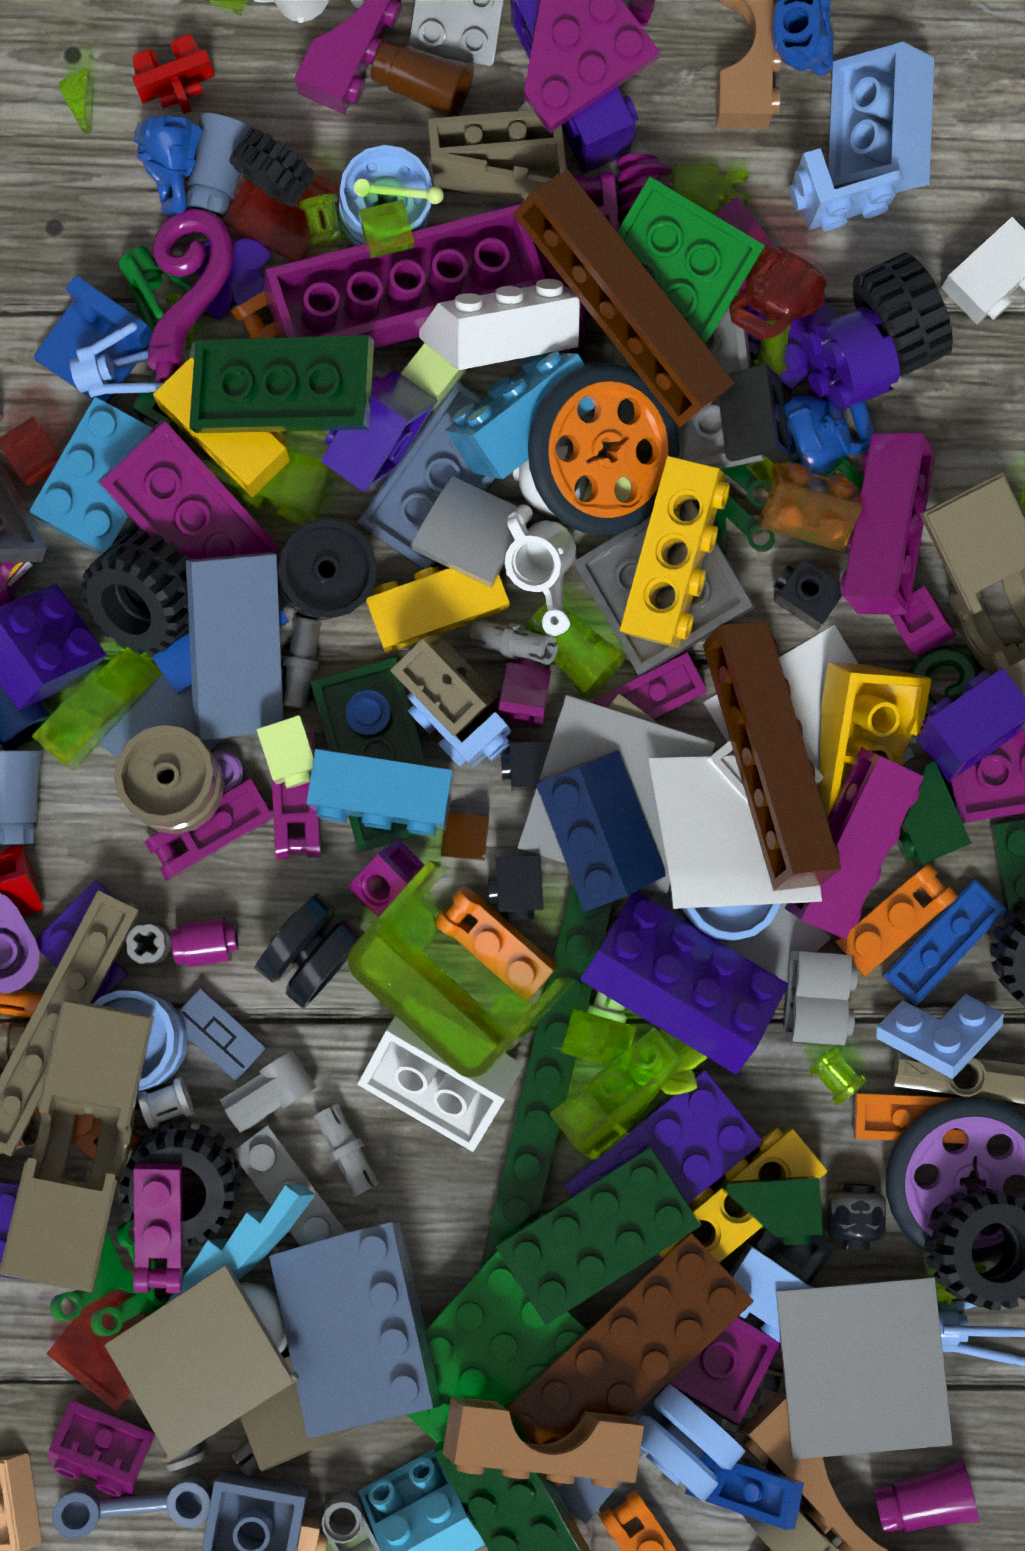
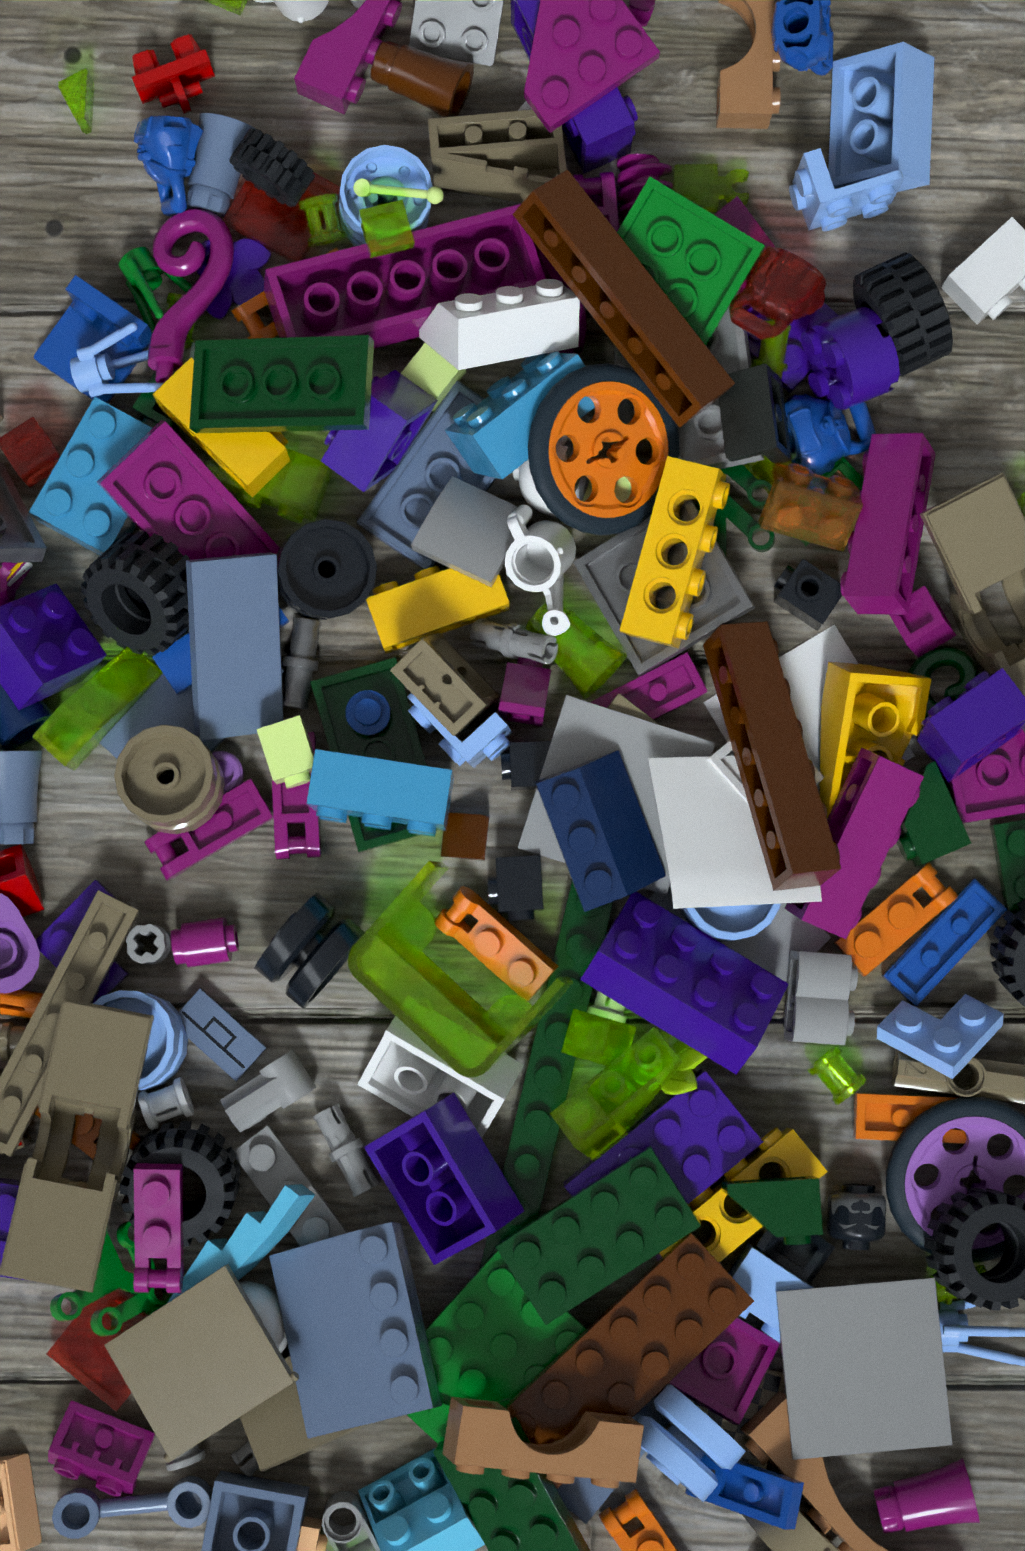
(393, 863): magenta brick -> none
(444, 1179): none -> dark purple brick

